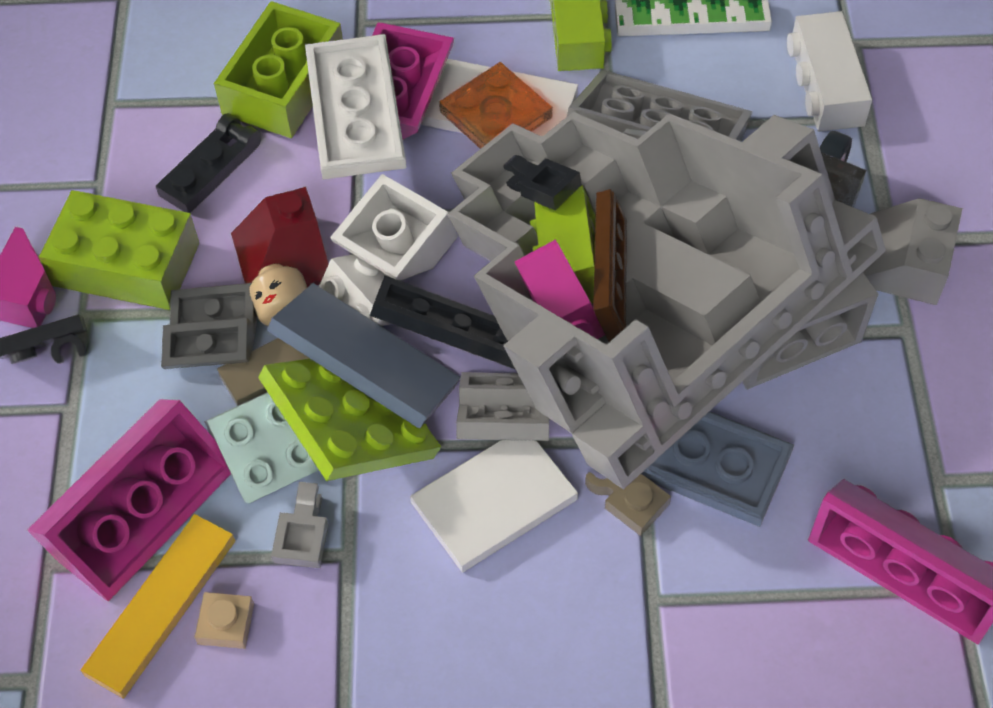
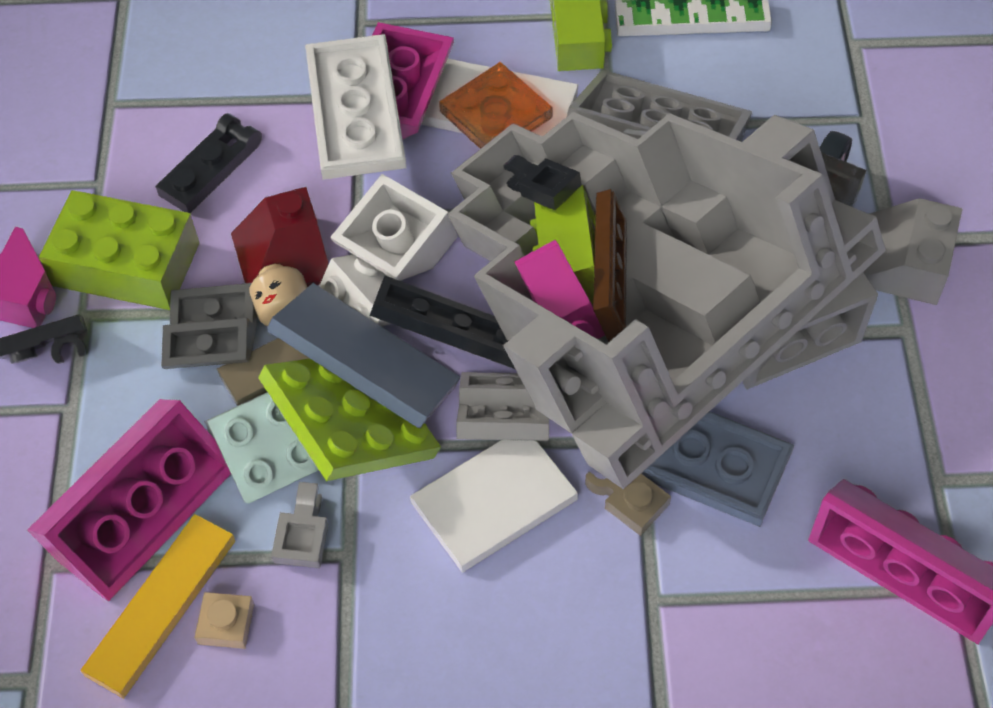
(269, 72): lime brick -> none
(829, 71): white brick -> none

